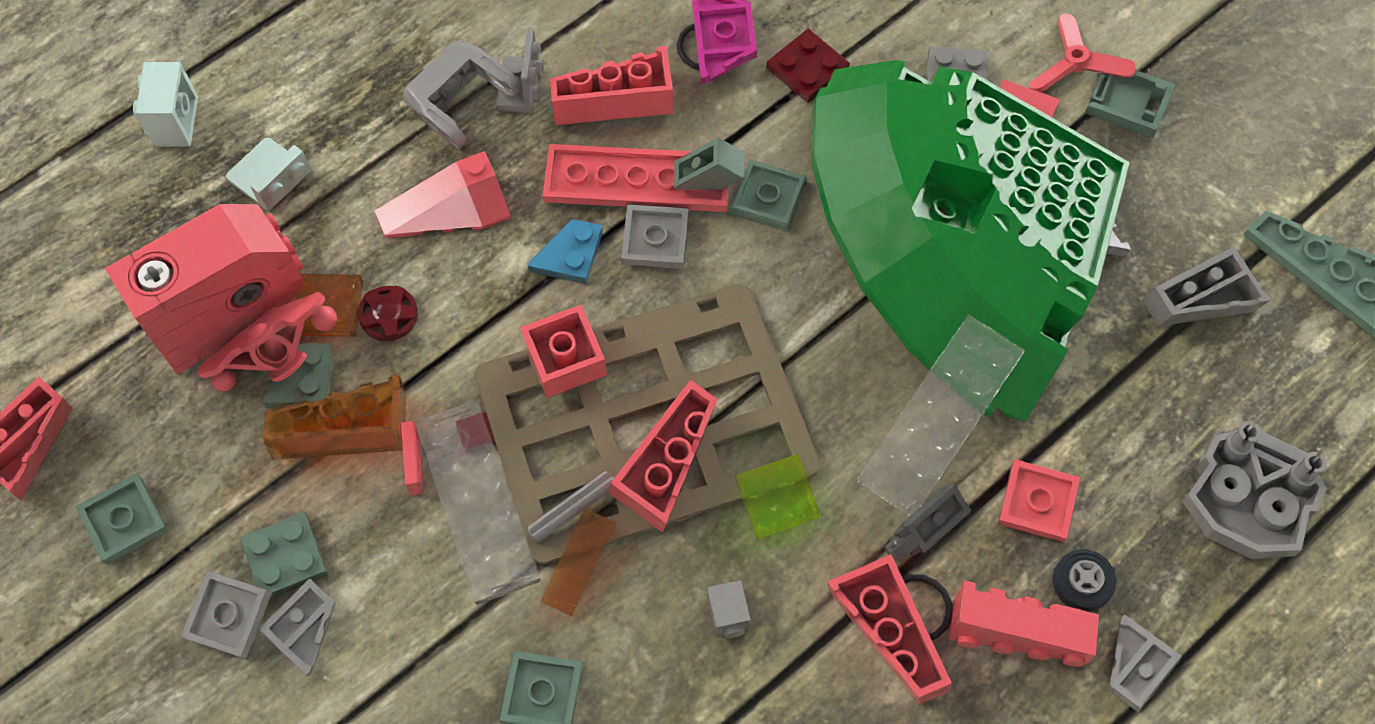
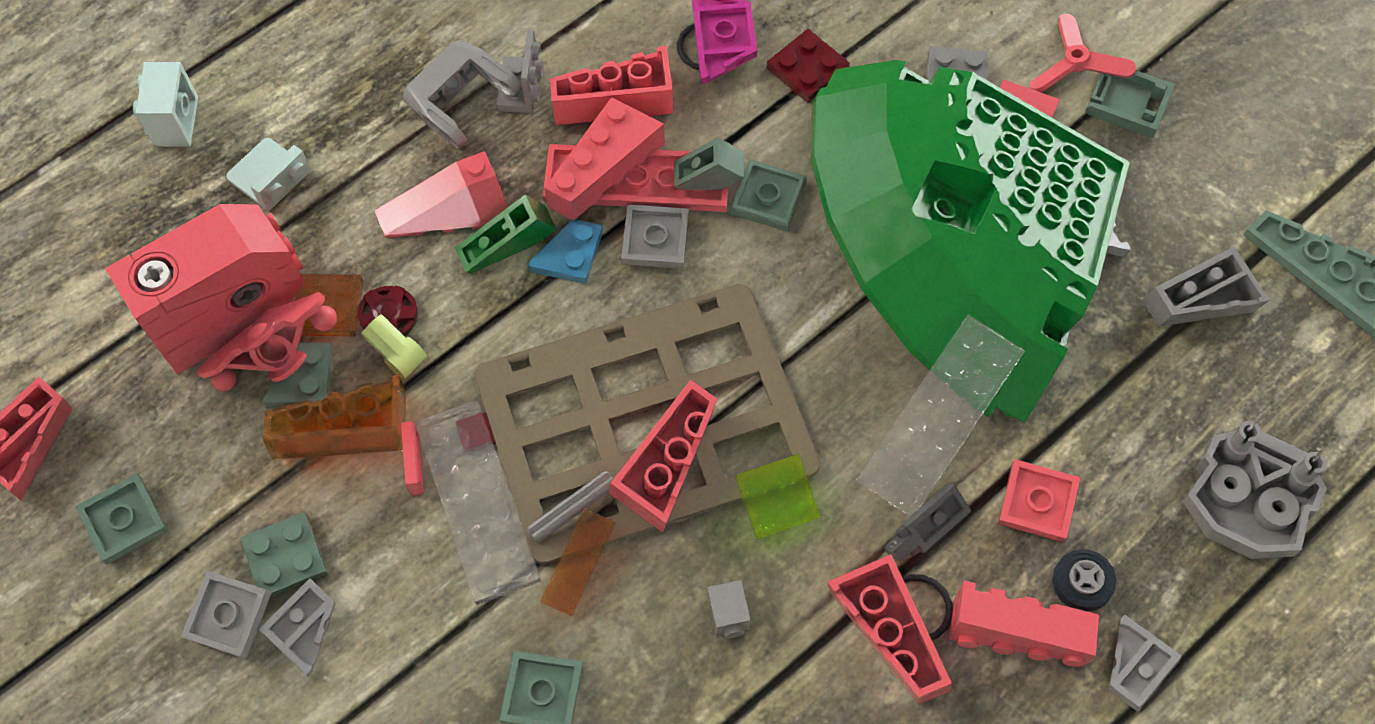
(399, 353): none -> yellowish green piece
(506, 234): none -> green slope
(564, 351): coral brick -> none
(606, 152): none -> coral wedge

